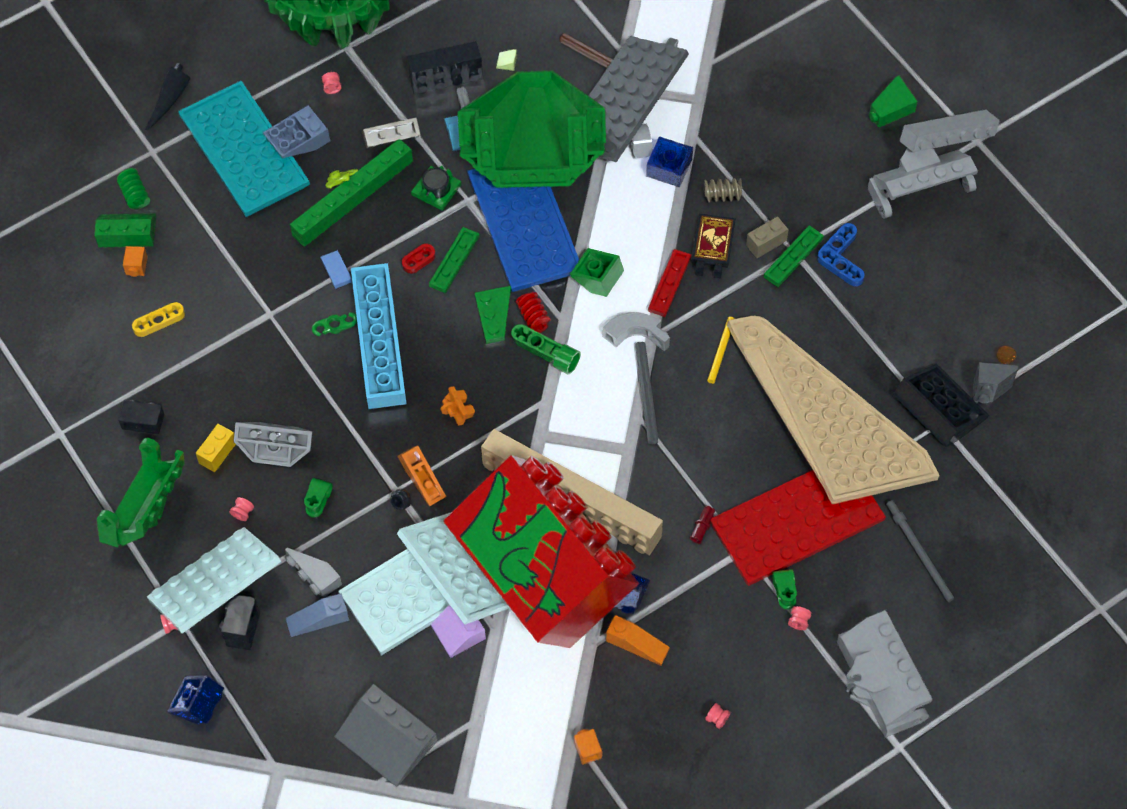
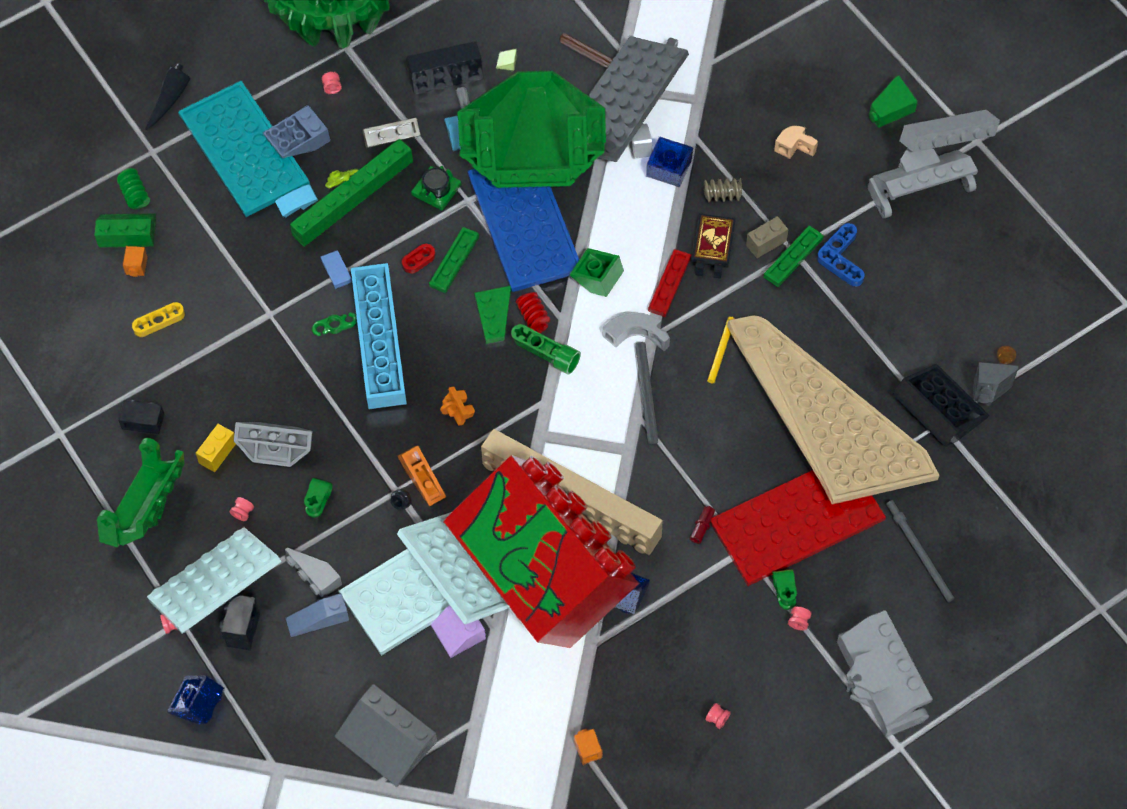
(296, 199): none -> medium azure slope
(636, 640): orange slope -> none
(795, 138): none -> light nougat brick

